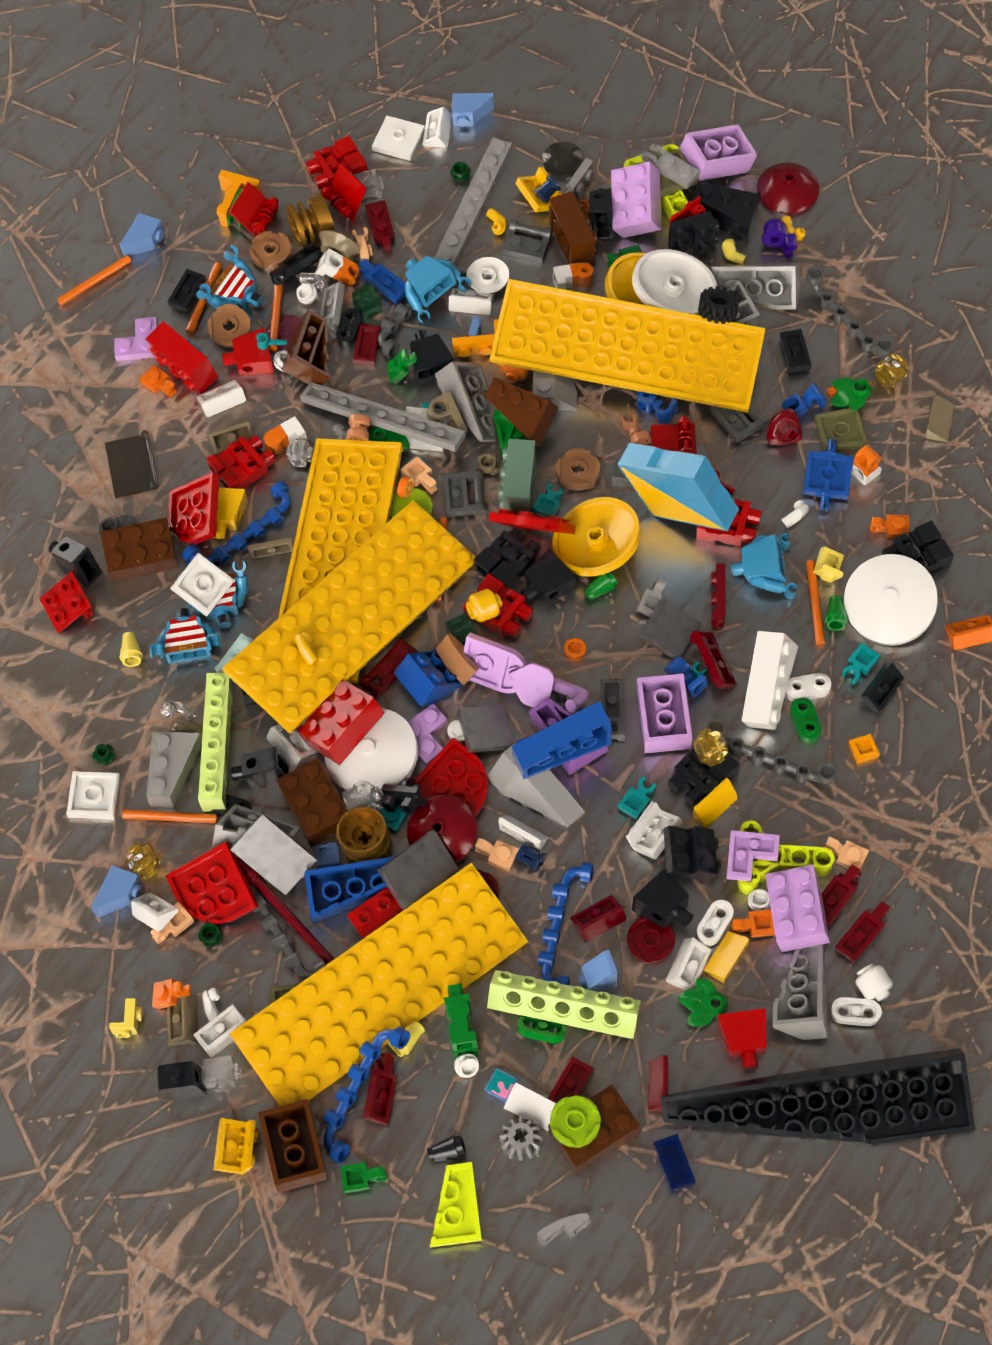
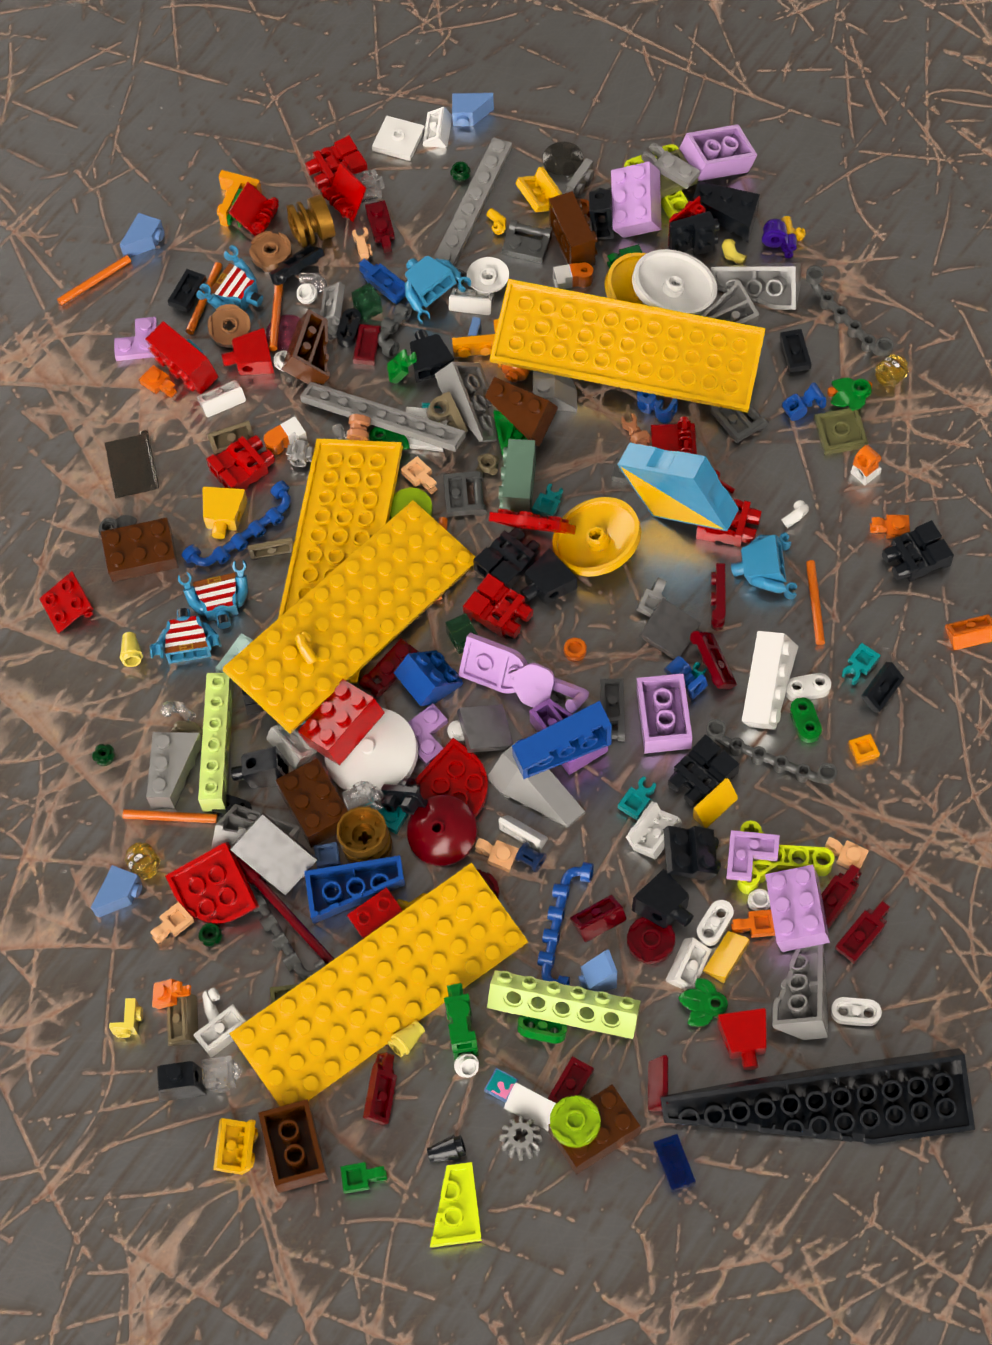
(69, 553): black torso -> none
(93, 795): white tile -> none
(153, 910): white slope -> none
(195, 509): red plate -> none
(202, 584): white tile -> none
(263, 341): teal hand -> none
(338, 267): leg -> none
(339, 243): dark tan piece -> none
(347, 1096): blue bar -> none
(405, 487): orange tile -> none
(418, 869): flat silver tile -> none
(452, 655): medium nougat slope -> none
(483, 605): yellow head -> none
(547, 189): dark blue bush -> none
(570, 1224): light grey slope -> none
(578, 481): medium nougat plate -> none
(600, 585): green cone -> none
(710, 747): clear yellow head -> none
(718, 305): black tyre -> none
(784, 428): dark red piece -> none
(788, 188): dark red dish -> none
(828, 475): blue plate -> none
(829, 564): light yellow bracket -> none
(836, 614): green cone -> none
(874, 982): white head -> none
(890, 599): white dish -> none
(939, 419): dark tan slope -> none

